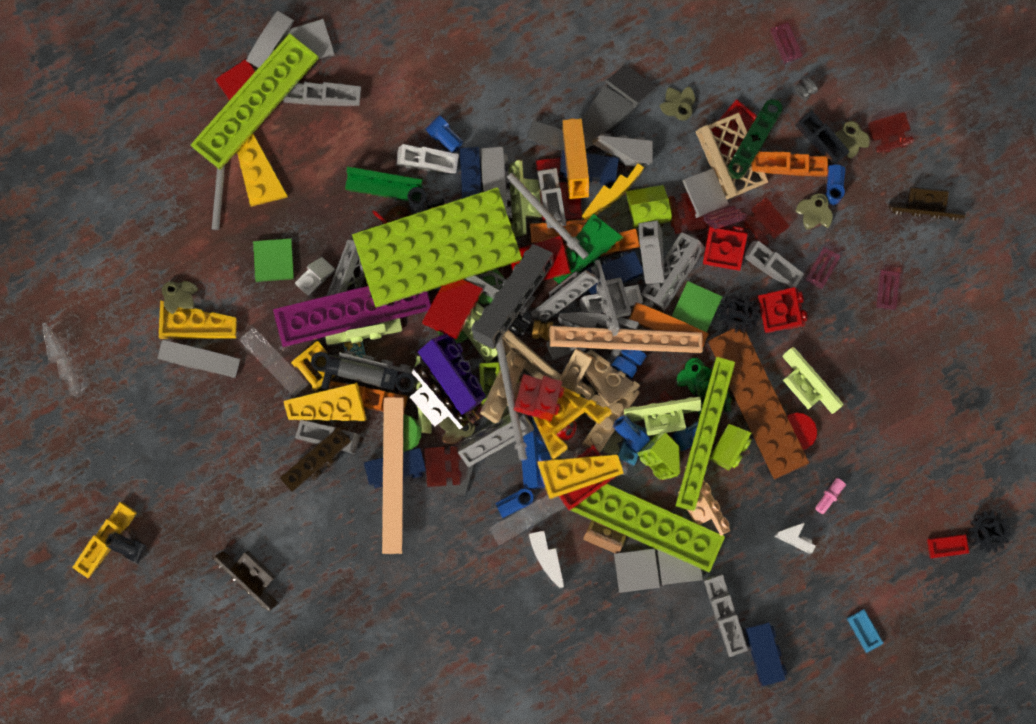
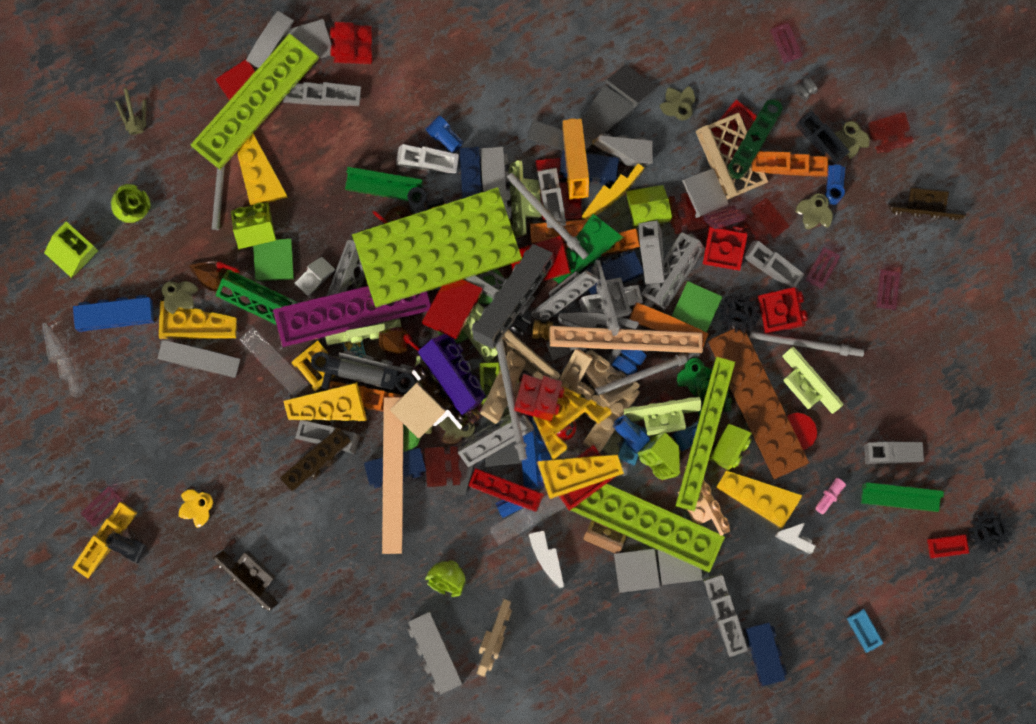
(69, 249): none -> lime slope
(89, 517): none -> clear pink tile
(113, 314): none -> blue brick
(130, 203): none -> lime cylinder
(135, 125): none -> olive plant
(193, 509): none -> yellow plate
(210, 273): none -> reddish brown piece
(253, 225): none -> lime slope
(255, 292): none -> green fence
(351, 43): none -> red plate
(395, 341): none -> reddish brown piece
(417, 410): none -> tan piece
(435, 653): none -> light grey brick
(446, 577): none -> lime cylinder
(493, 640): none -> tan plate
(506, 490): none -> red tile
(679, 360): none -> light grey bar
(764, 499): none -> yellow wing
(842, 349): none -> light grey bar
(893, 452): none -> light grey slope
(901, 497): none -> green fence

